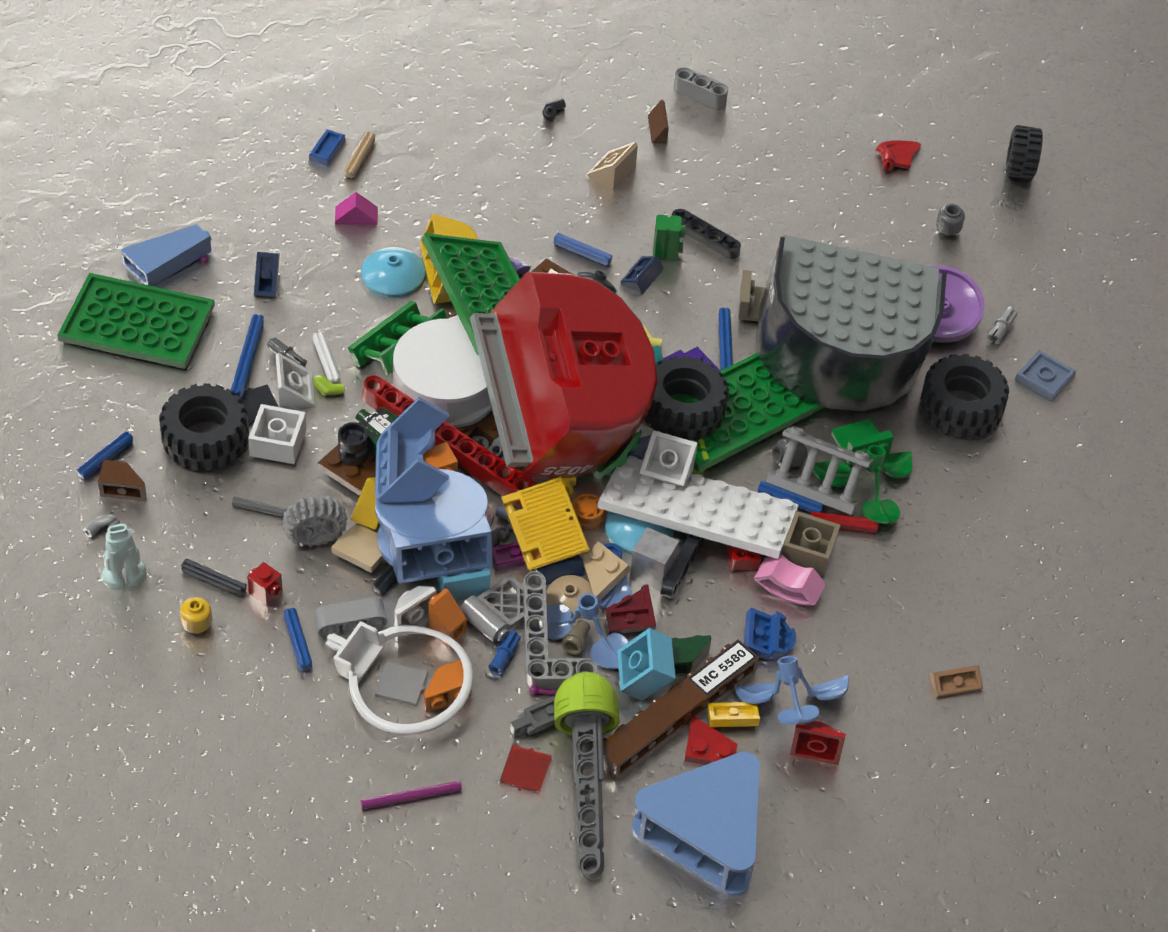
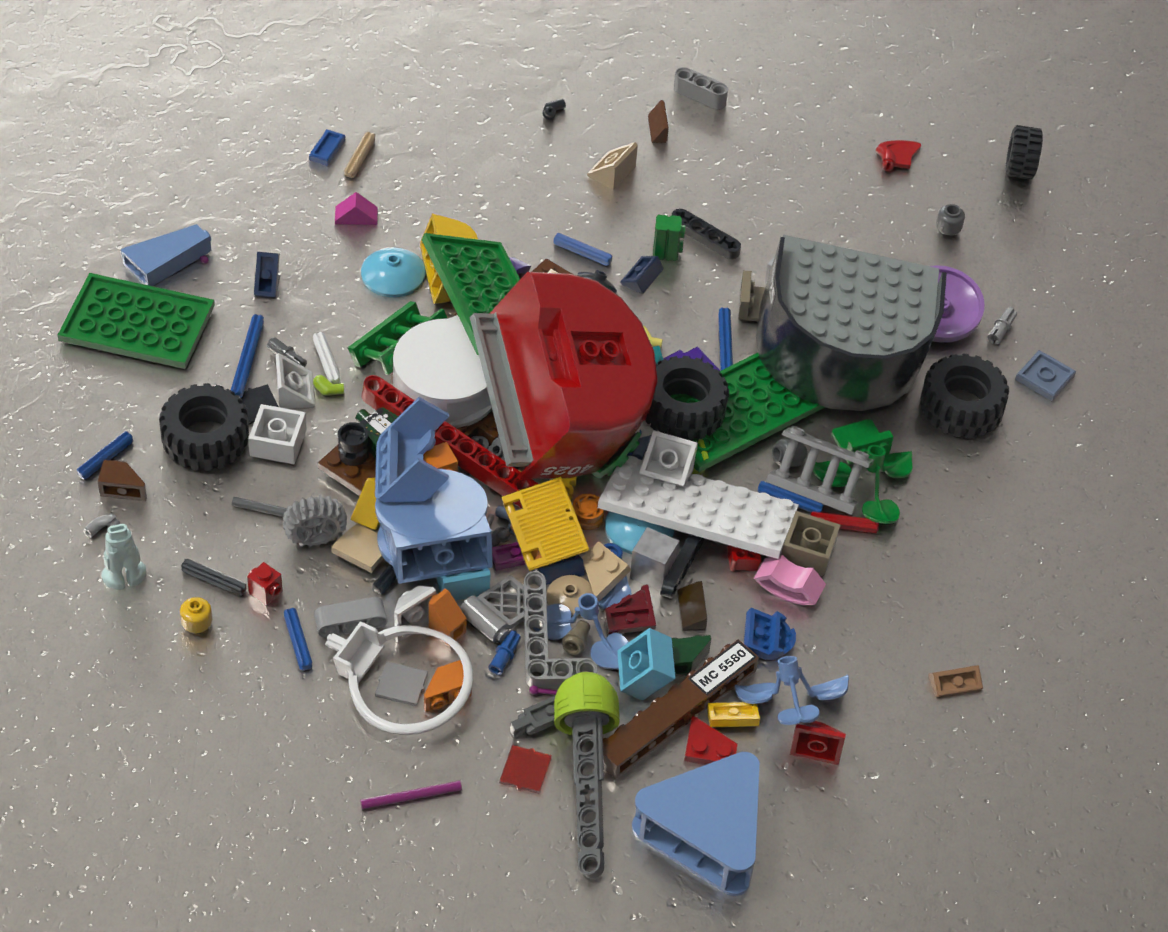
(692, 606): none -> dark brown slope

